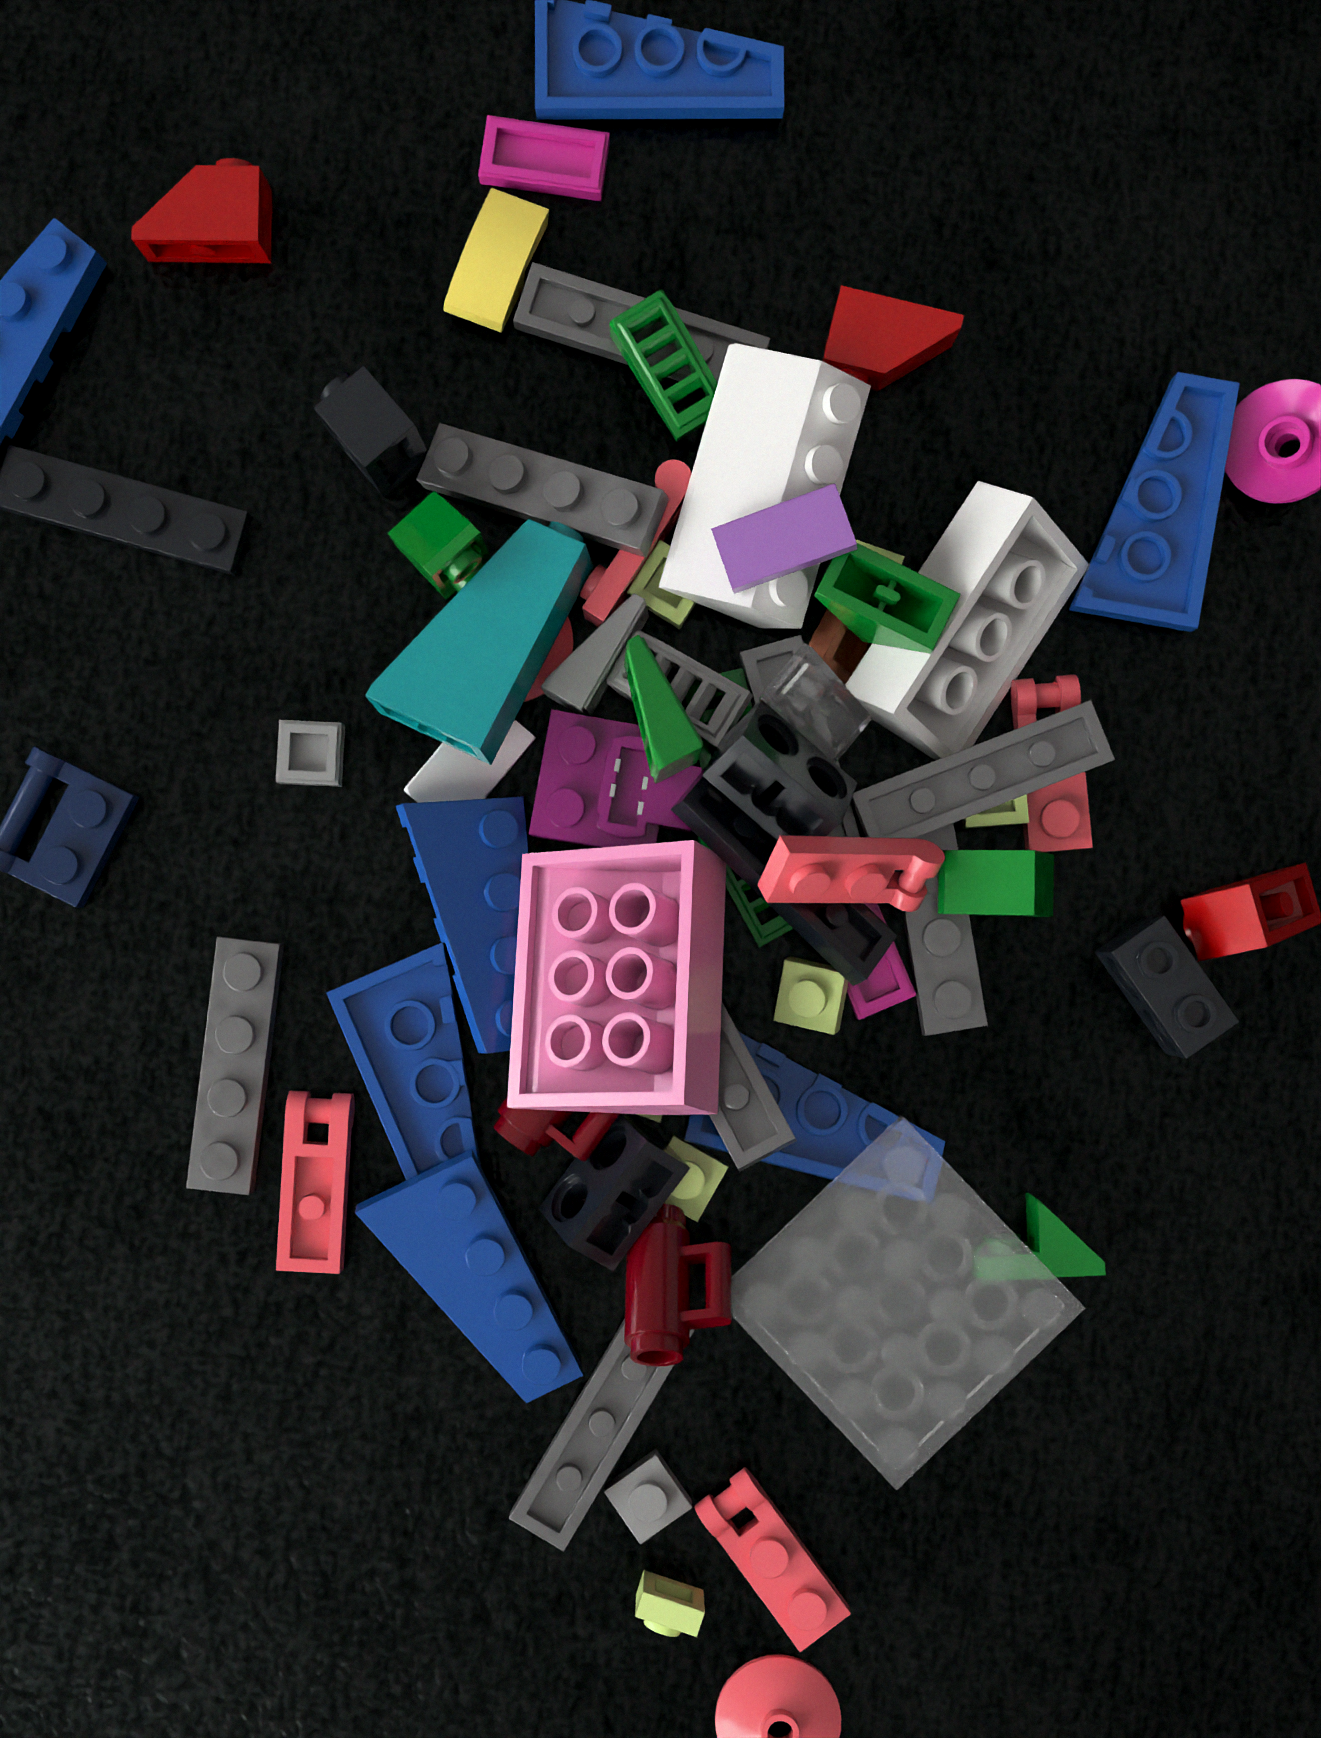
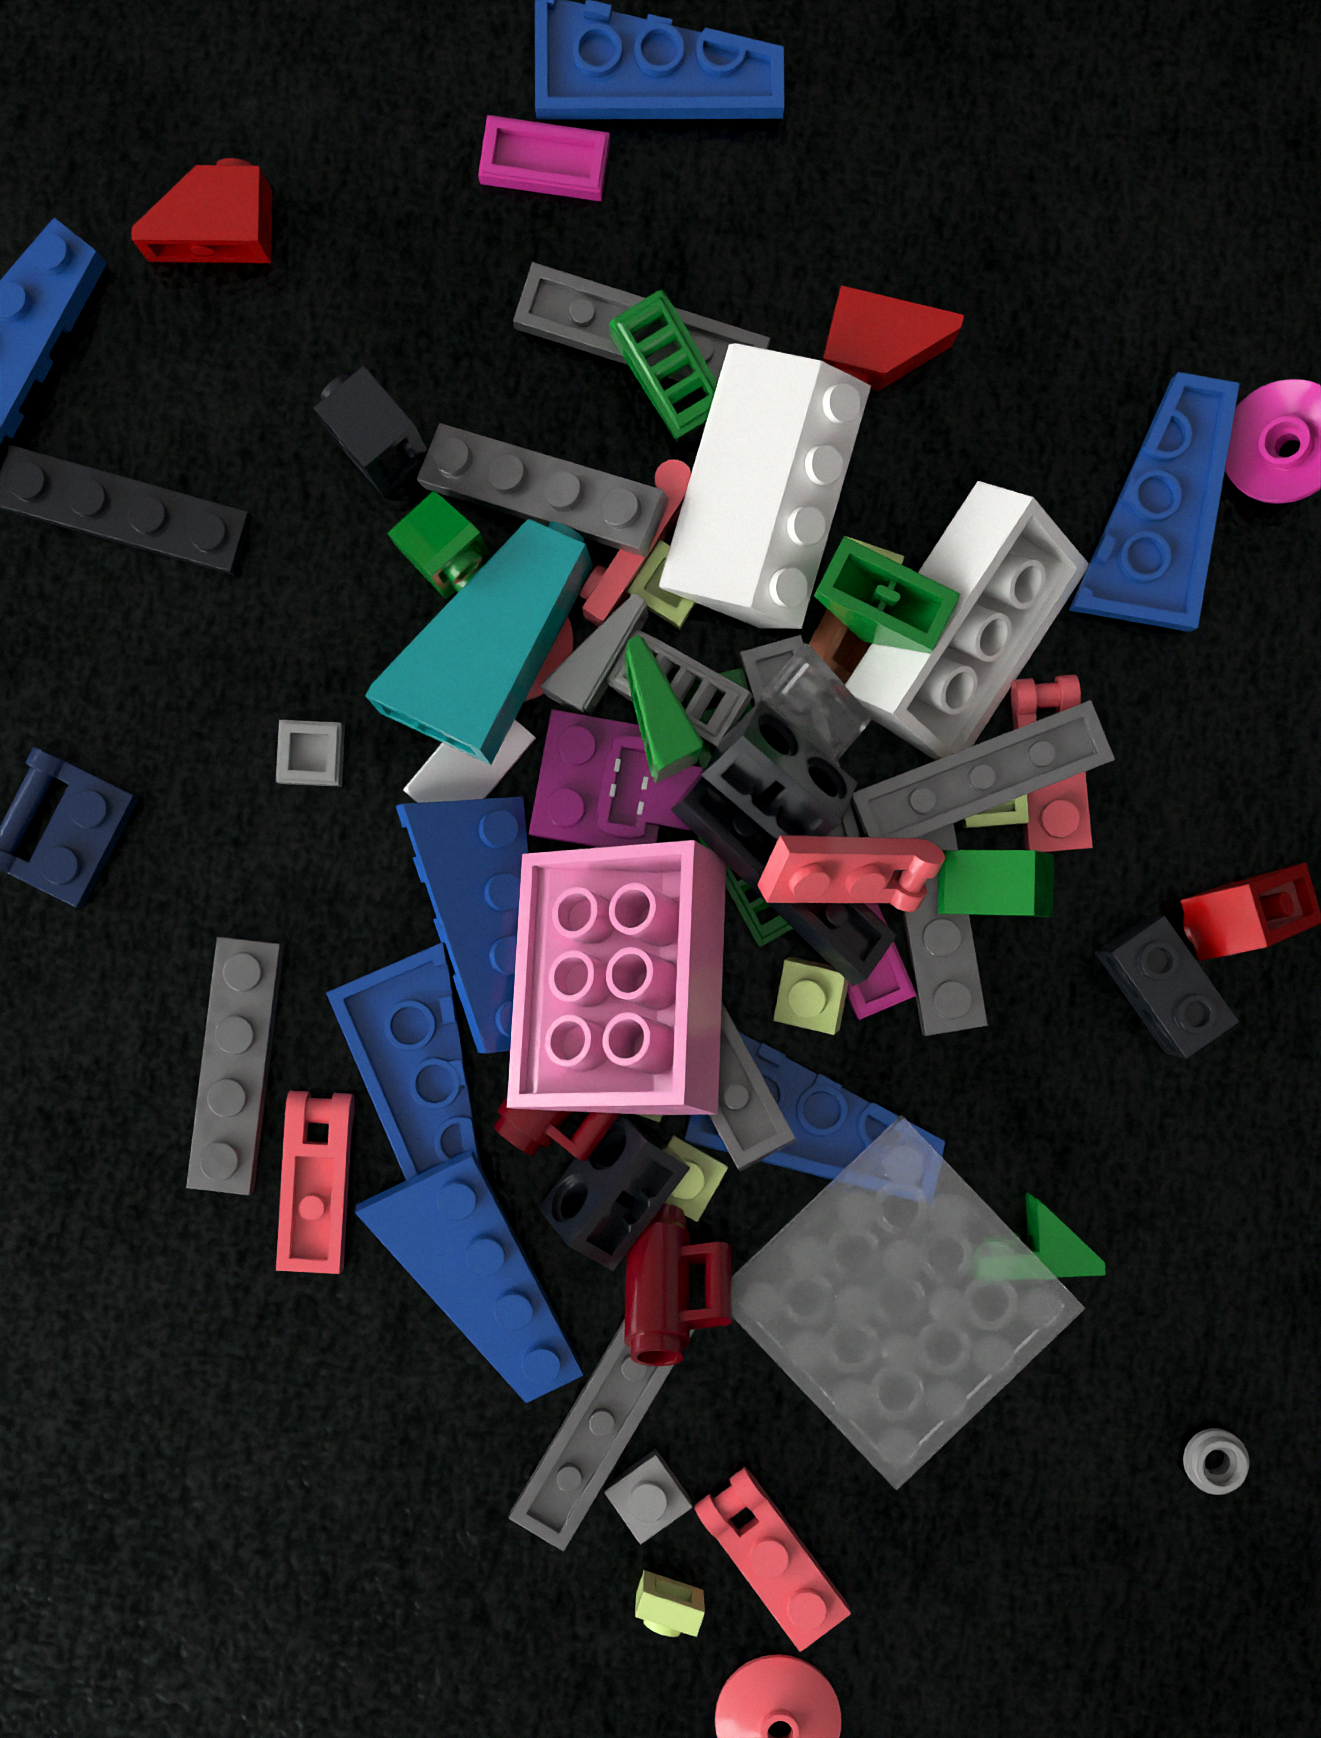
(496, 260): light yellow slope -> none
(784, 538): medium lavender tile -> none
(1226, 1476): none -> light grey plate

